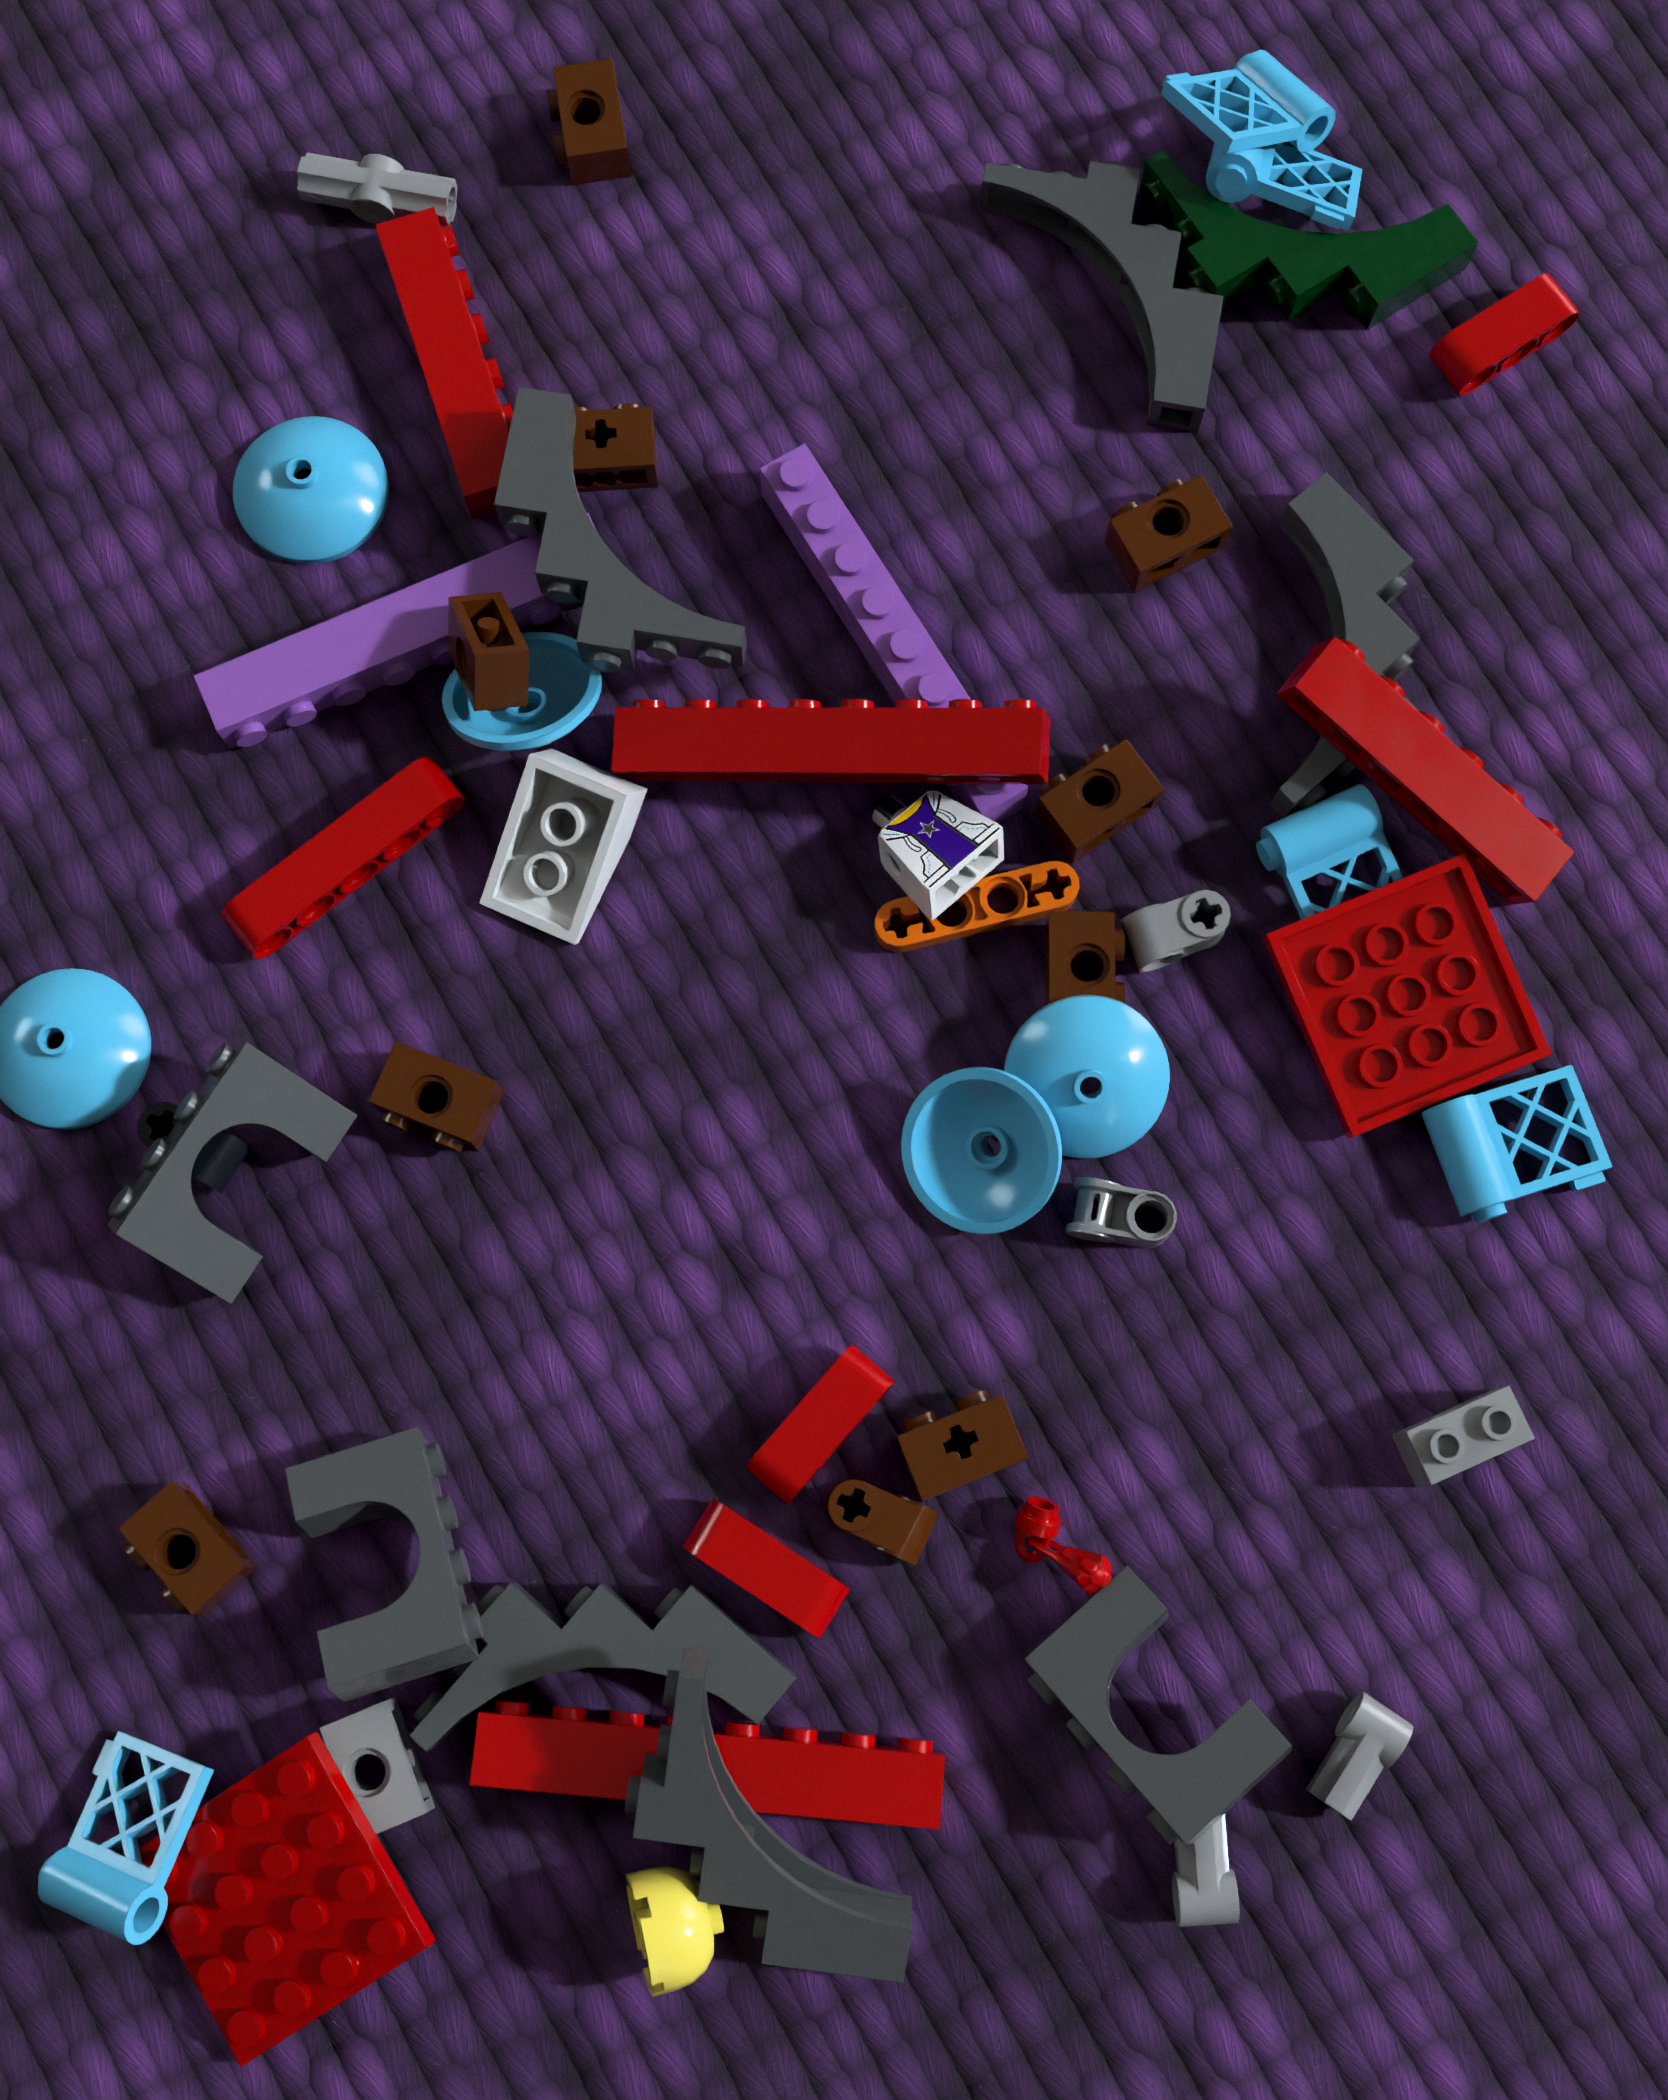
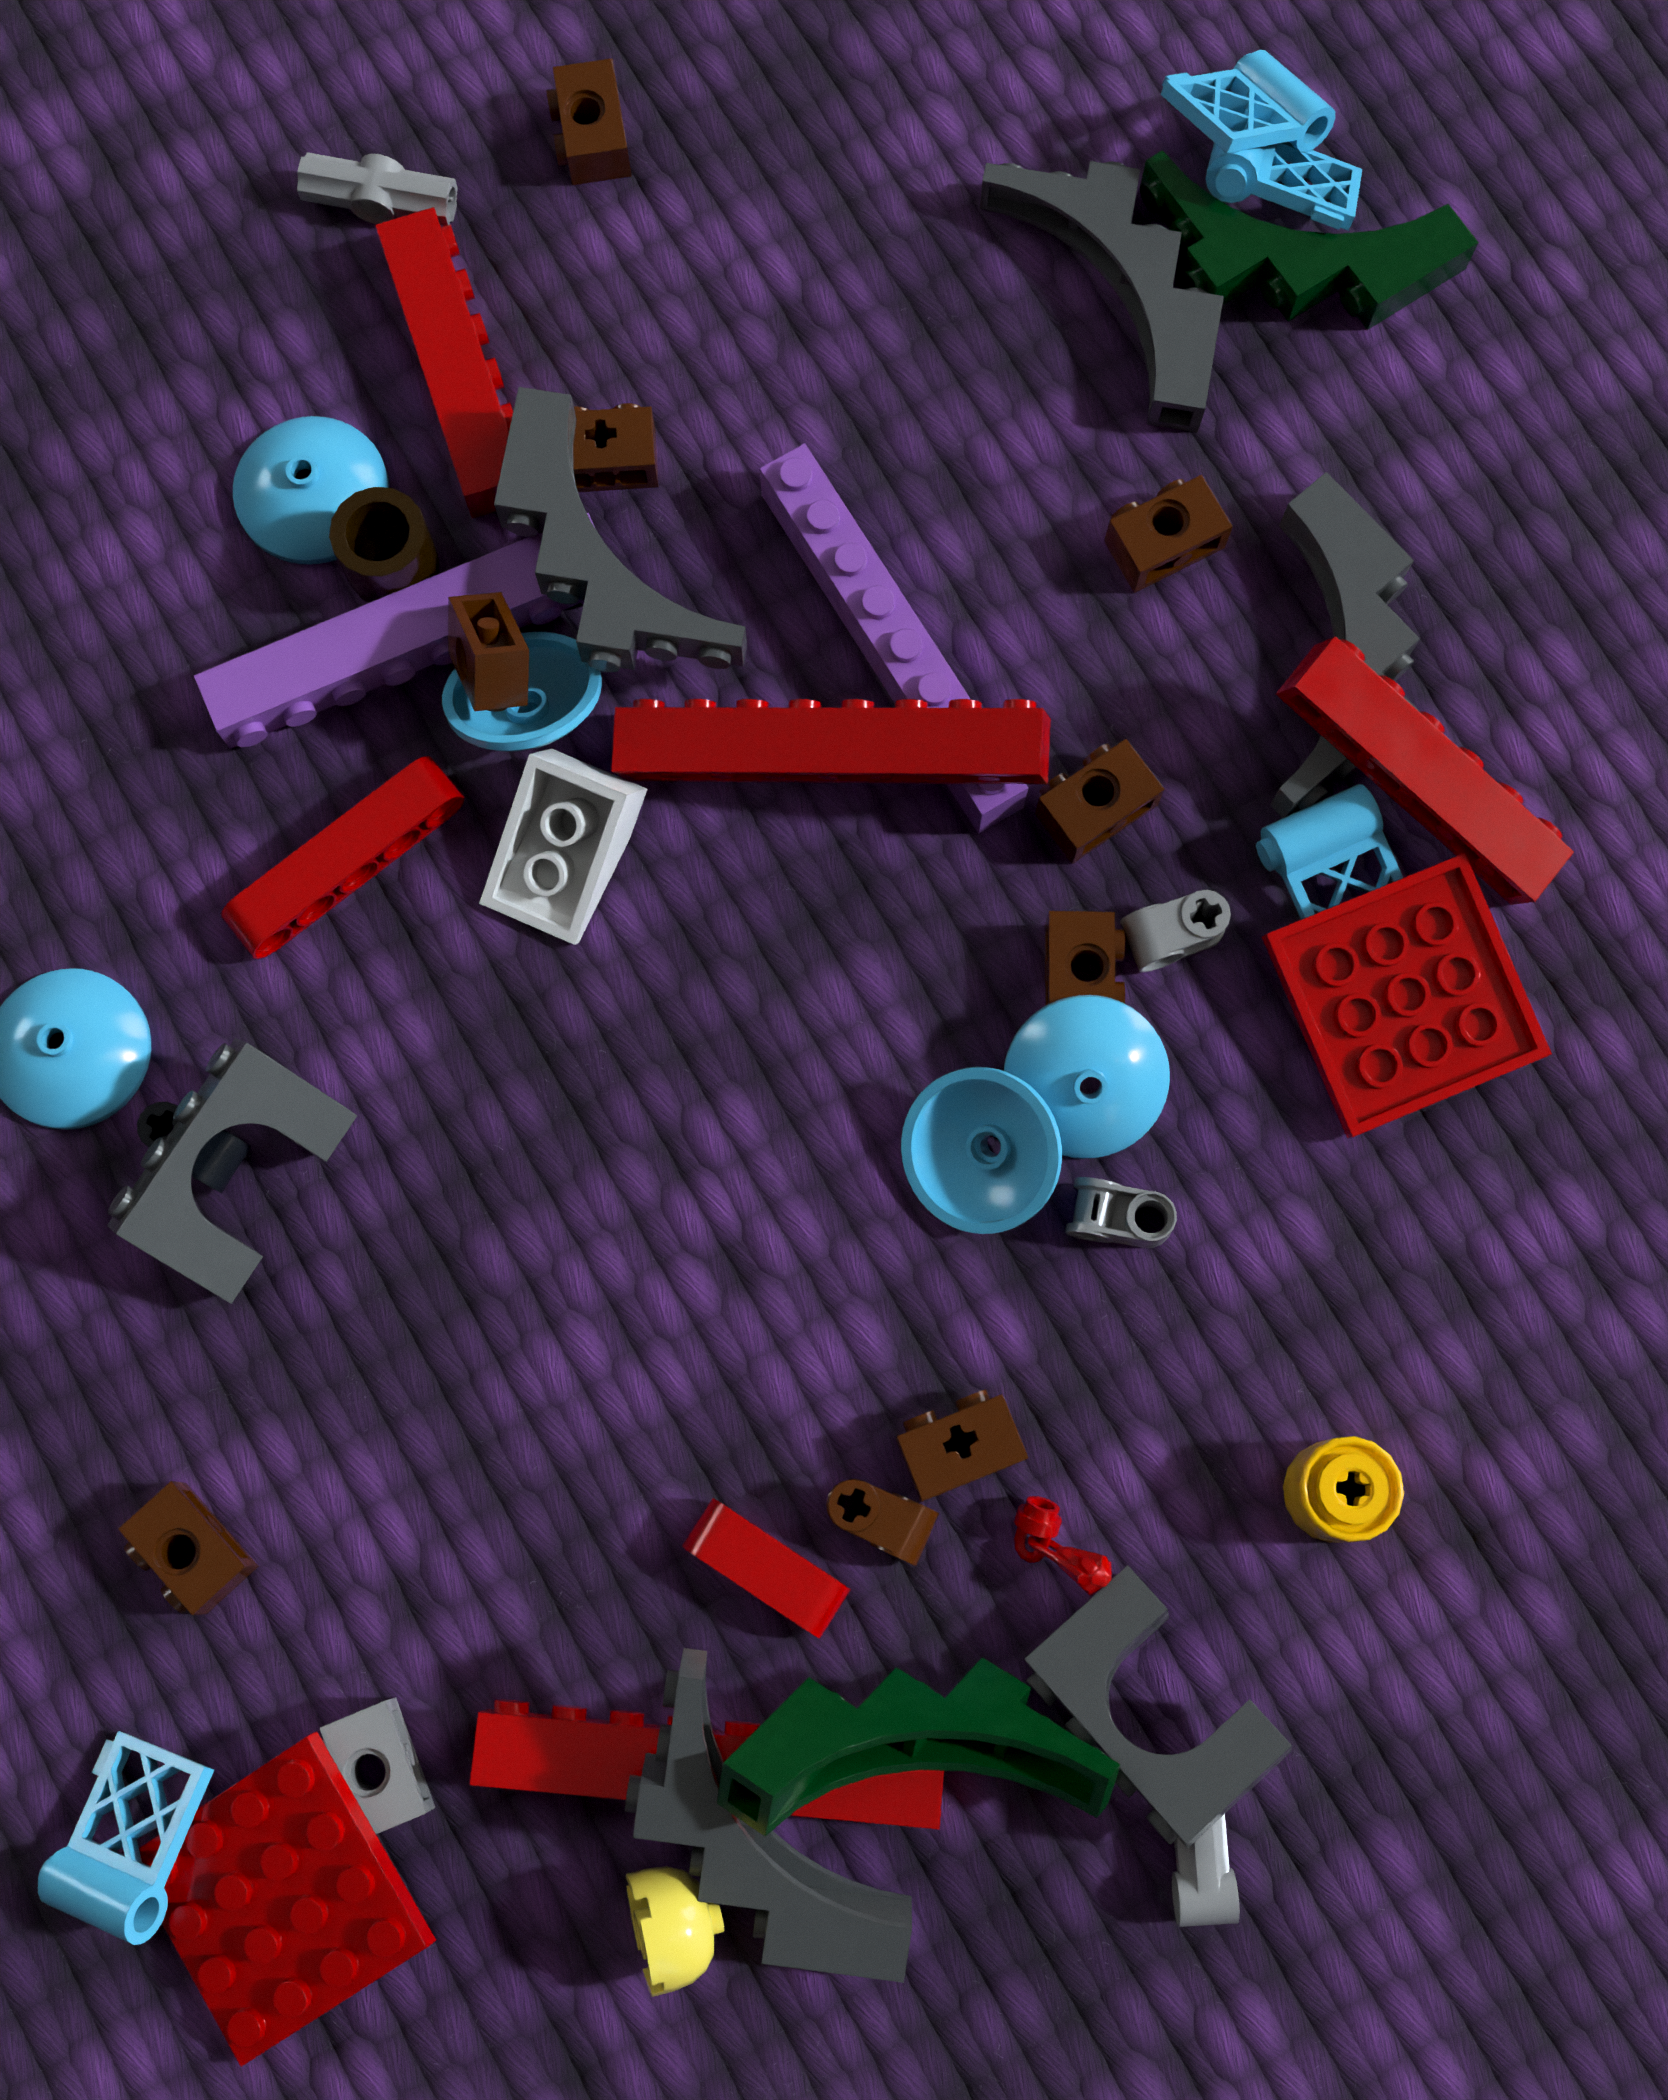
(371, 528): none -> dark brown piece
(414, 1074): reddish brown brick -> none
(431, 1621): dark grey arch -> none
(603, 1633): dark grey arch -> none
(819, 1424): red beam -> none
(905, 1726): none -> dark green arch
(936, 848): white torso -> none
(979, 915): orange beam -> none
(1322, 1511): none -> yellow piece
(1366, 1742): light grey piece -> none
(1462, 1436): light grey brick -> none
(1481, 1165): medium azure piece -> none
(1504, 334): red beam -> none

